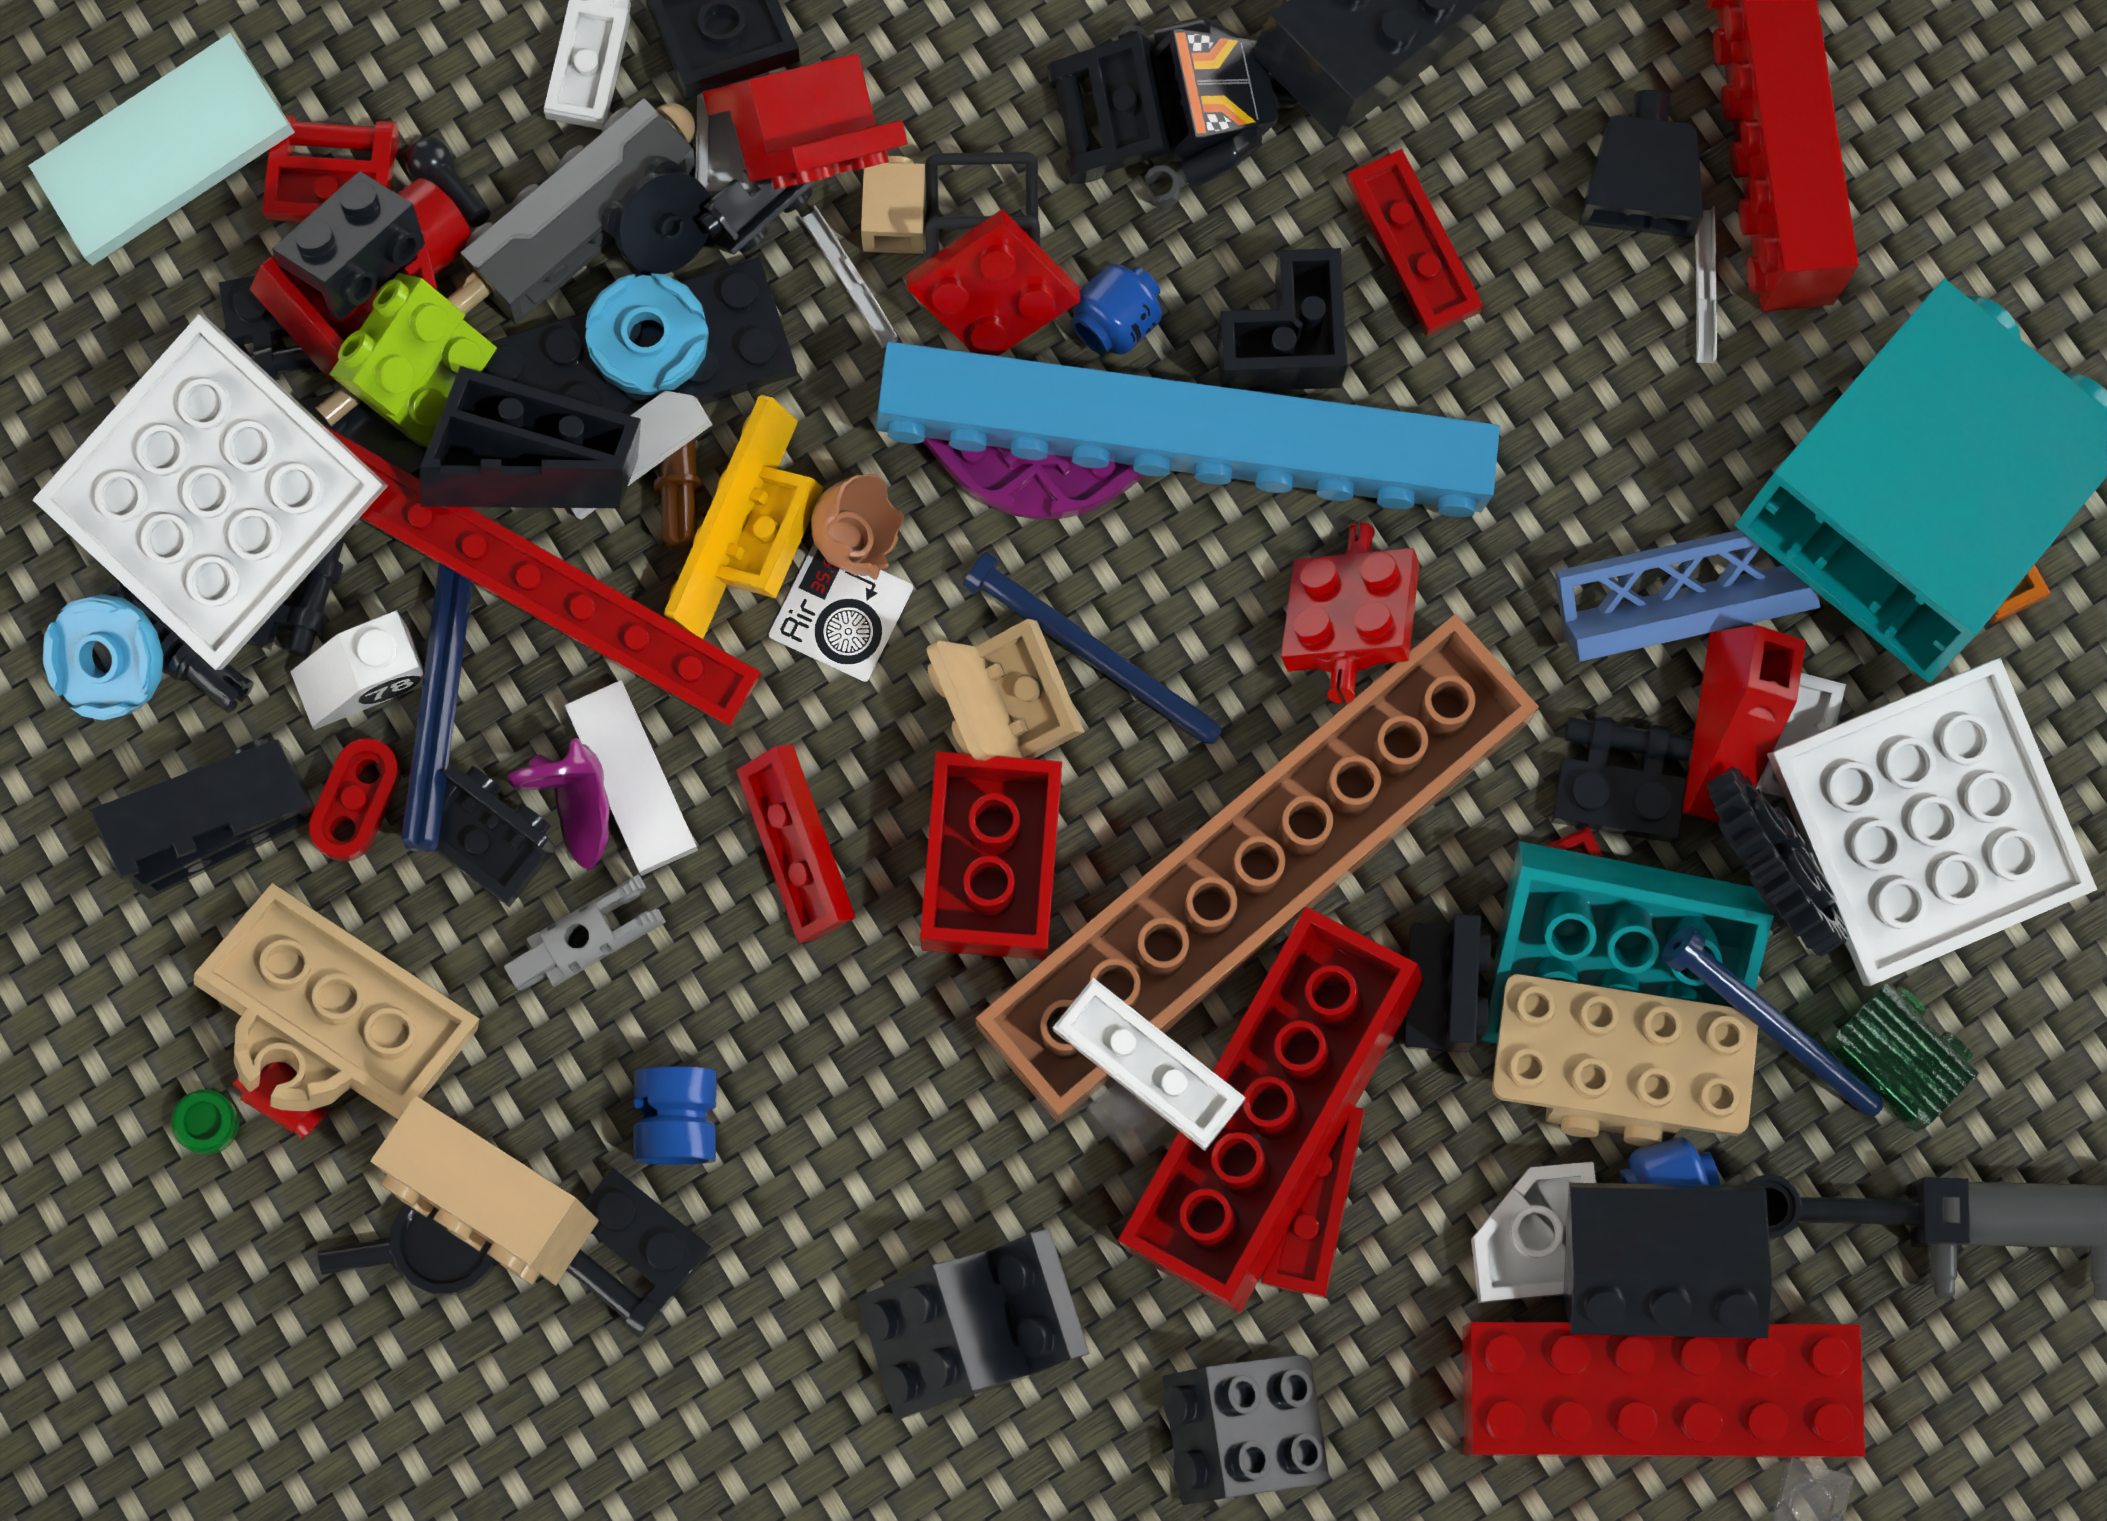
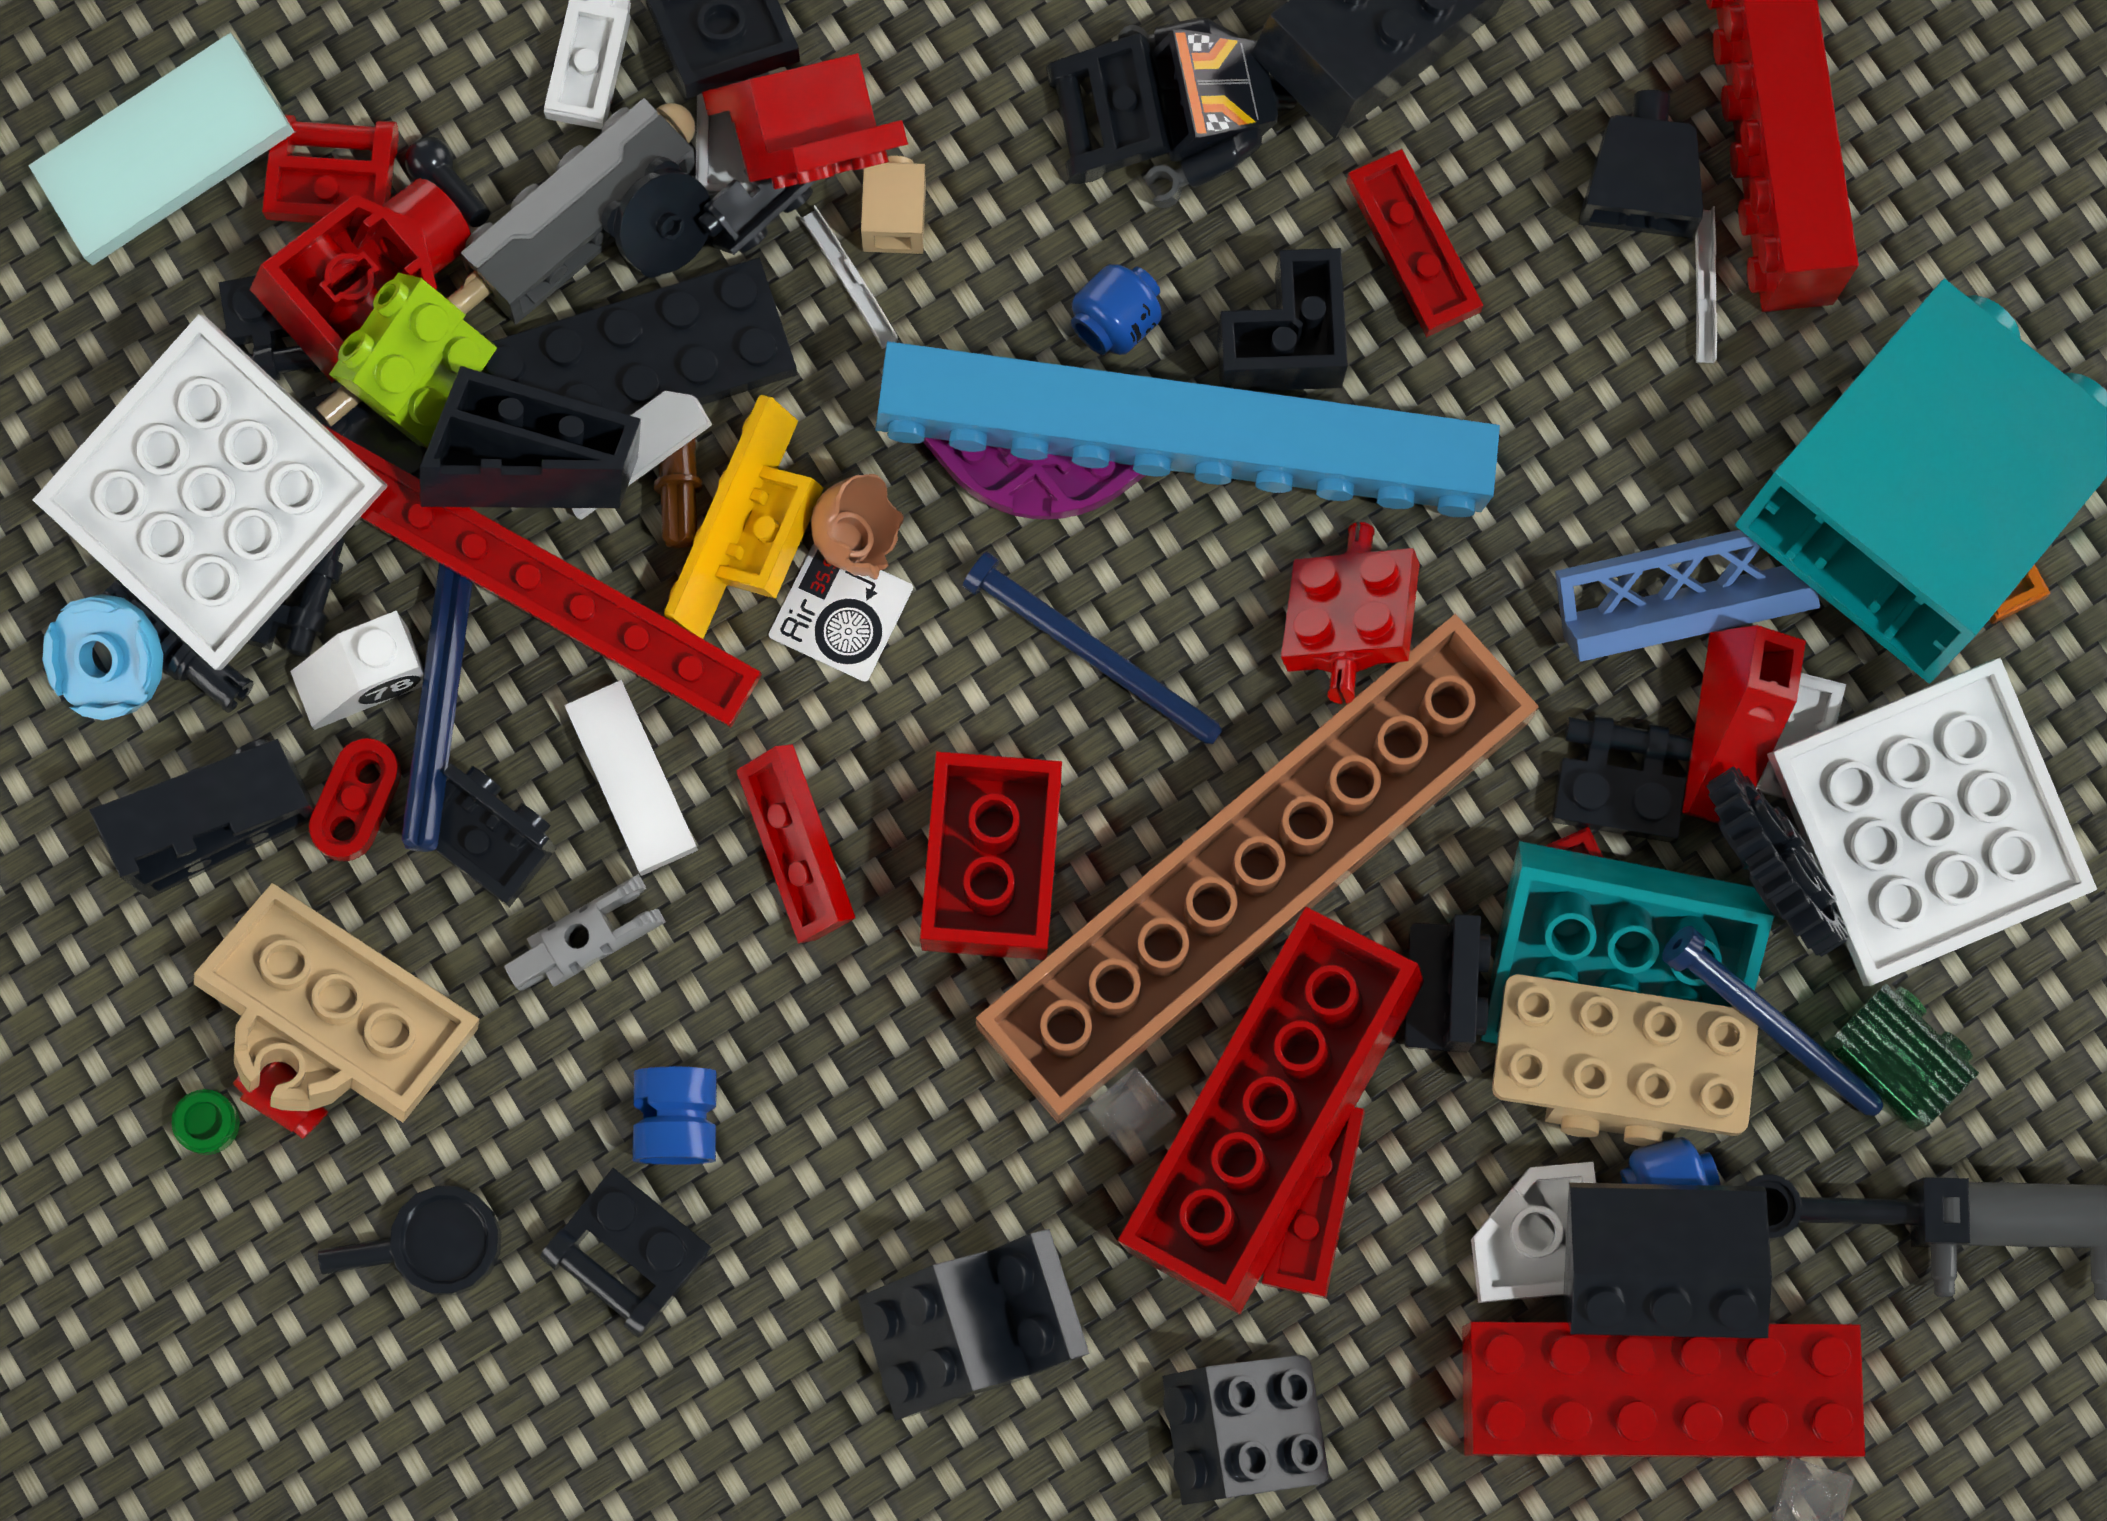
(352, 243): black bracket -> none
(482, 1194): tan brick -> none
(580, 798): magenta piece -> none
(653, 367): medium azure tile -> none
(935, 222): black piece -> none
(993, 286): red plate -> none
(1004, 694): tan bracket -> none
(1149, 1064): white tile -> none

